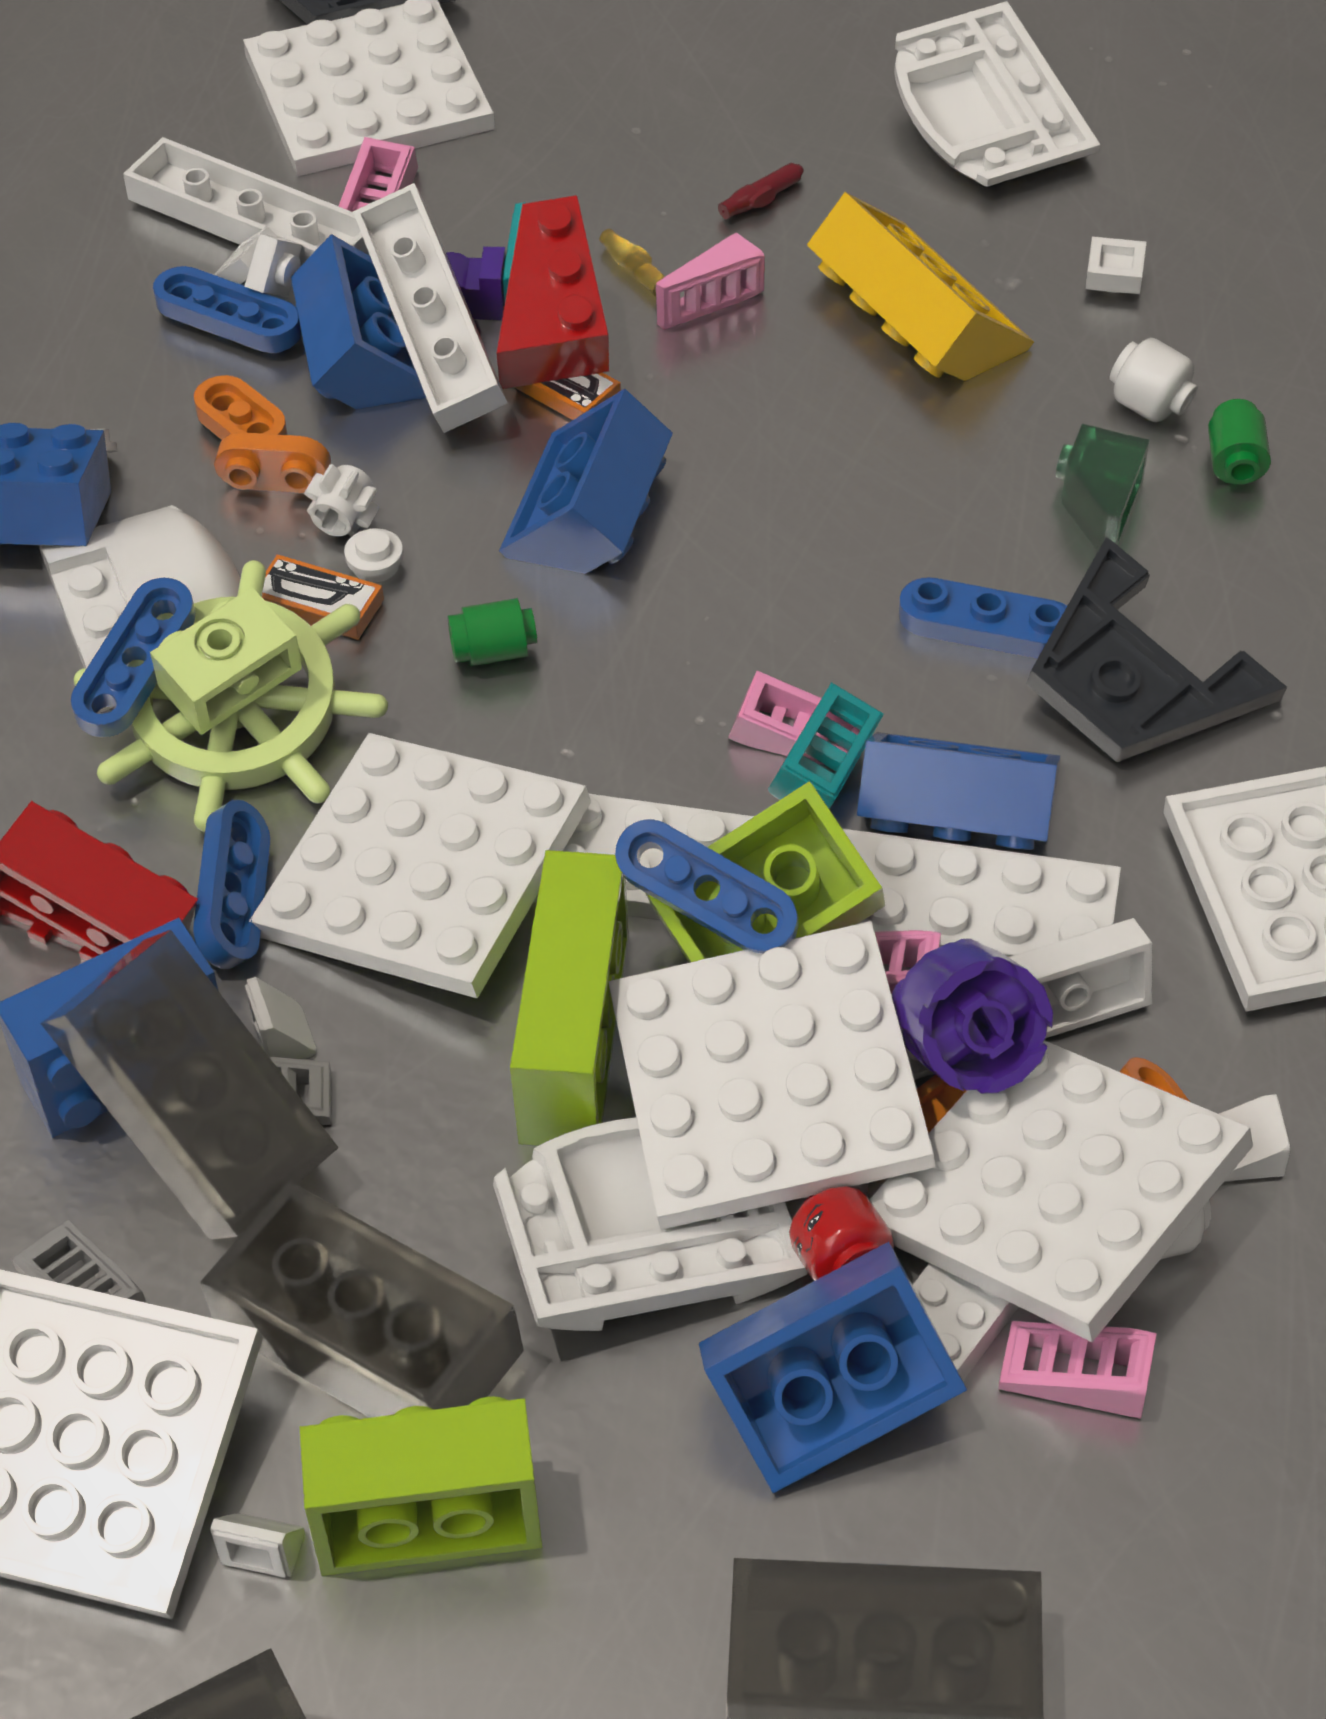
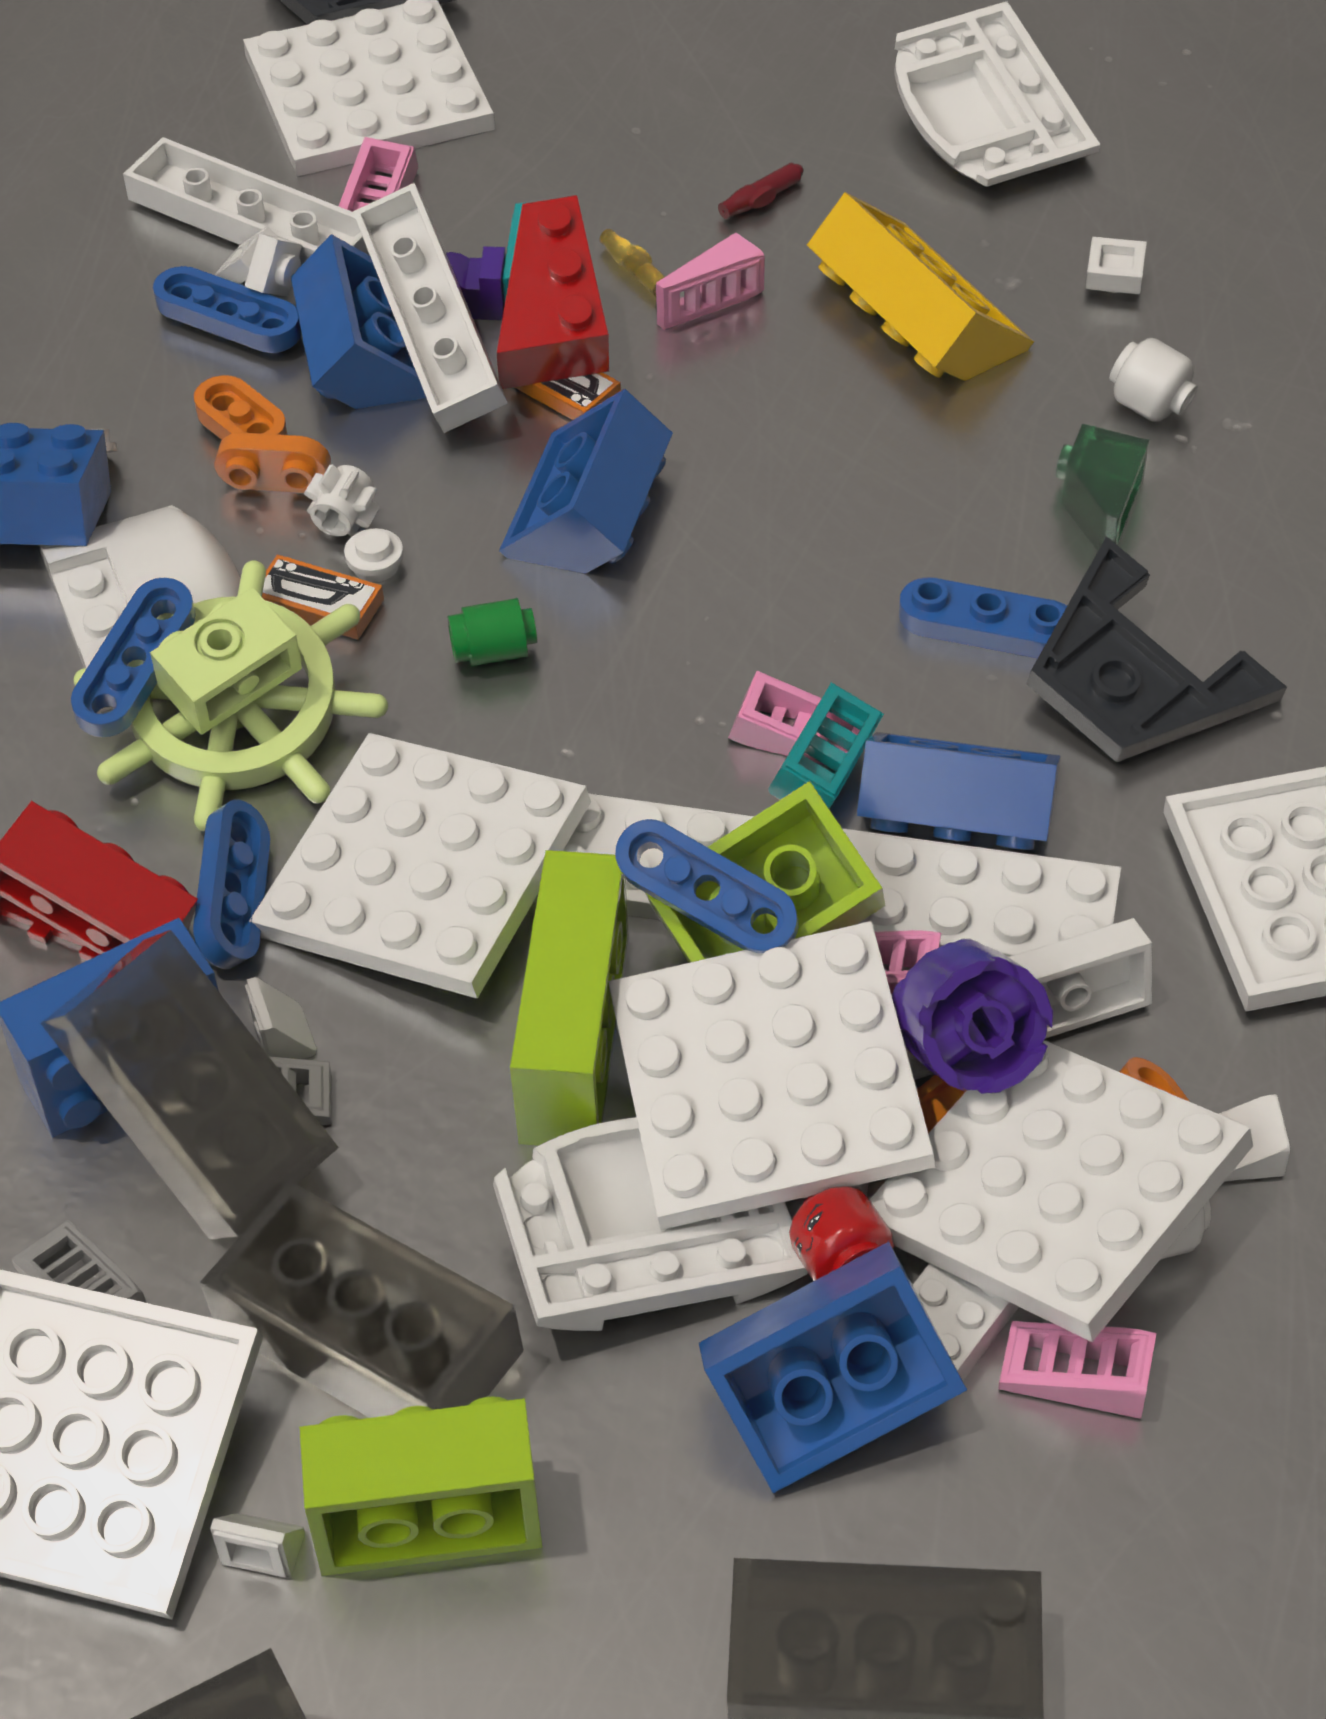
(1239, 442): green brick -> none

